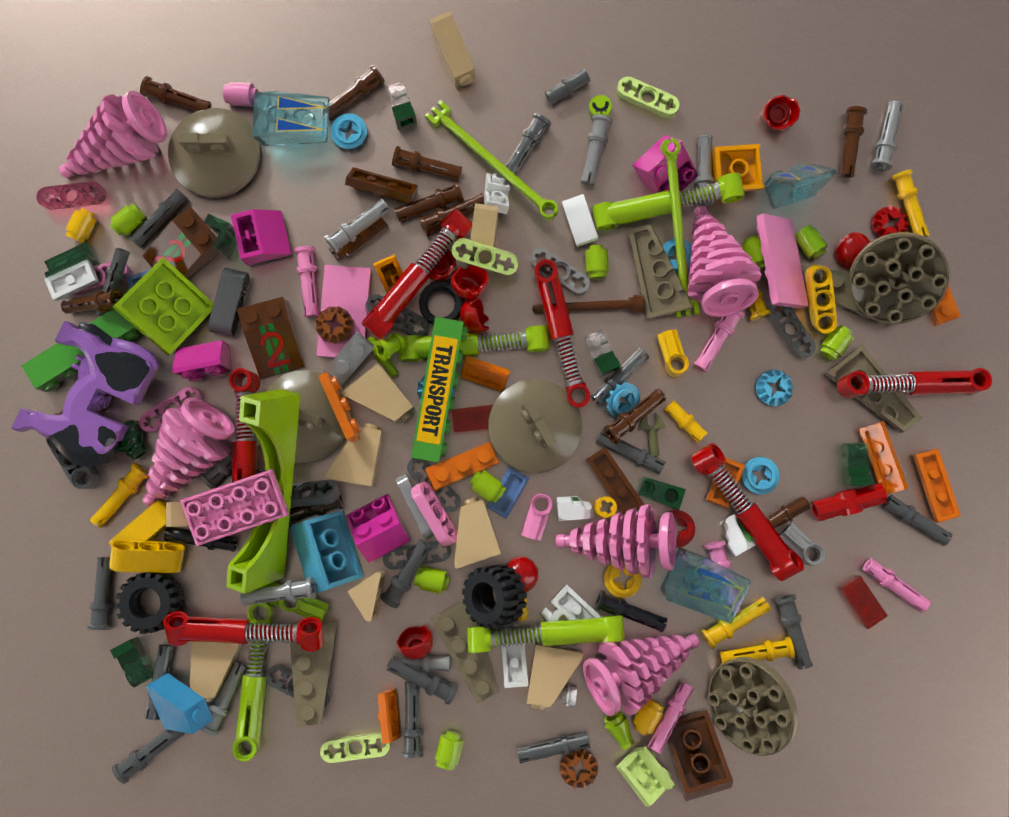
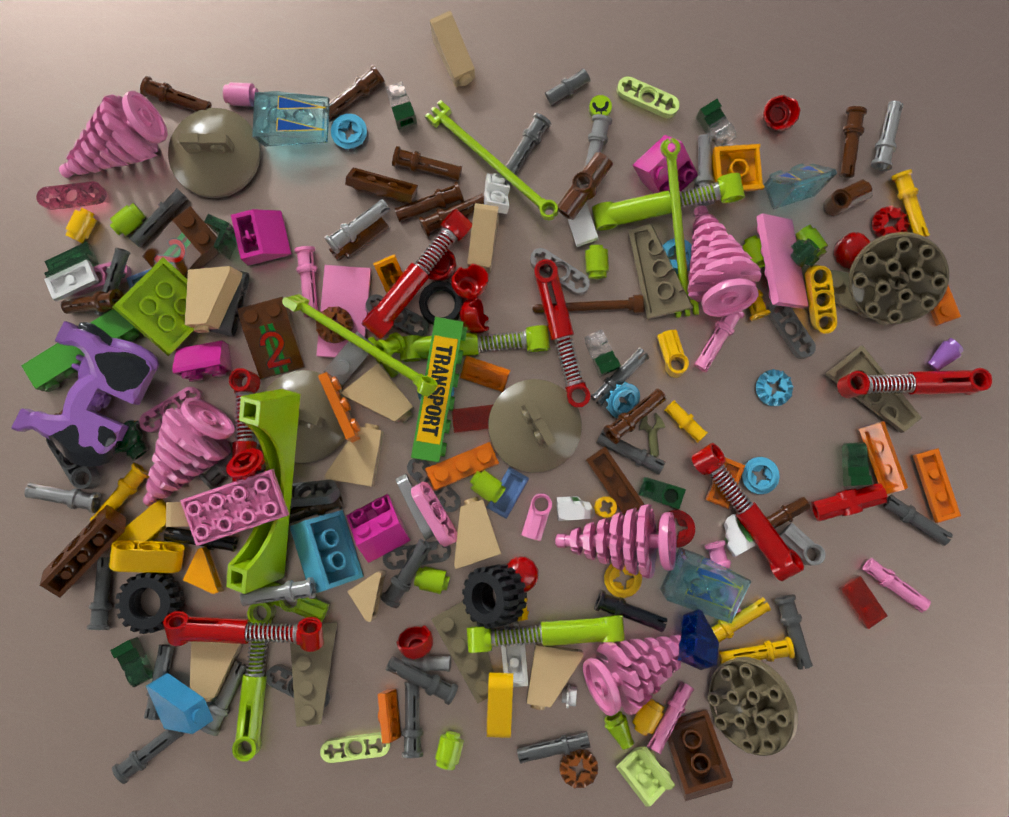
(73, 499): none -> light grey pin
(83, 551): none -> reddish brown brick
(203, 572): none -> light orange slope
(209, 296): none -> tan slope
(250, 460): none -> red gear
(425, 384): none -> lime hinge
(467, 256): yellowish green beam -> none
(499, 705): none -> yellow beam
(570, 605): white plate -> none
(592, 175): none -> reddish brown piece
(698, 642): none -> clear blue slope
(716, 124): none -> leg
(805, 252): none -> clear green gear
(836, 343): lime brick -> none
(848, 197): none -> reddish brown piece
(945, 354): none -> medium lavender cone

